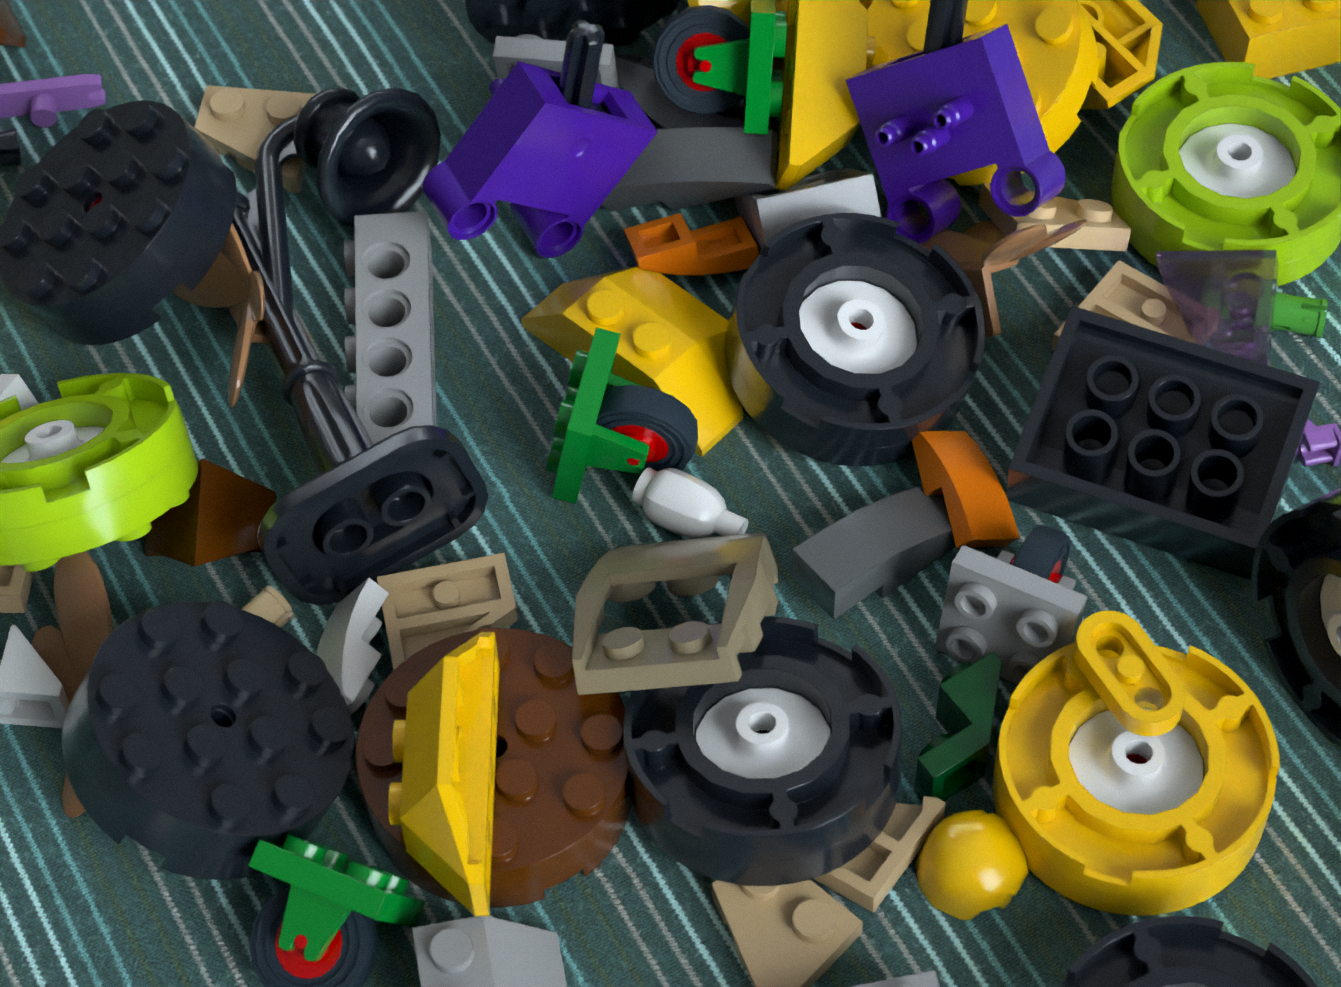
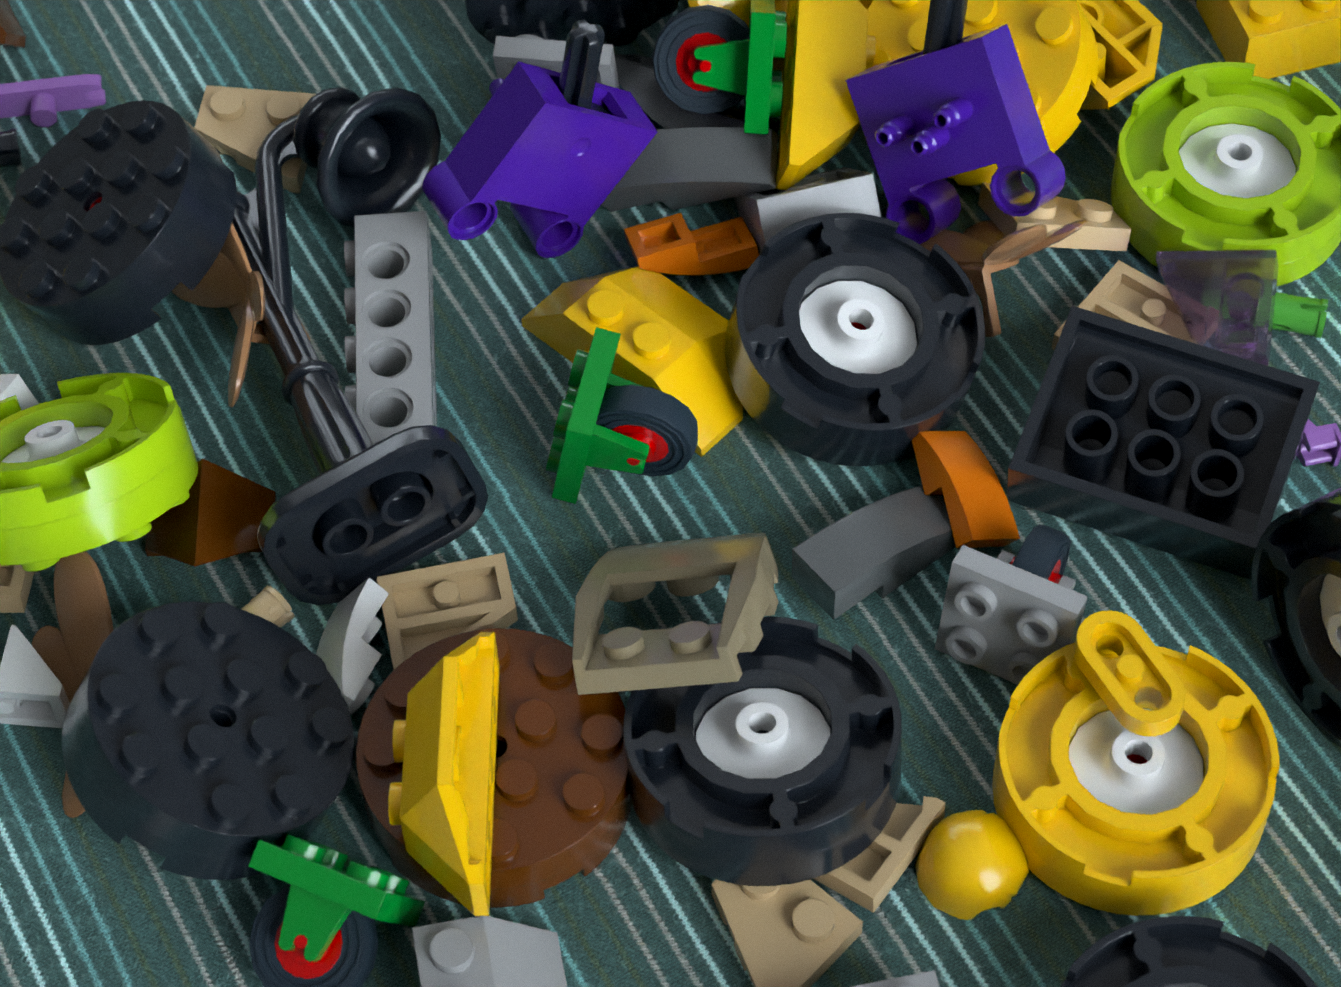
(685, 504): white plant -> none
(966, 713): dark green slope -> none

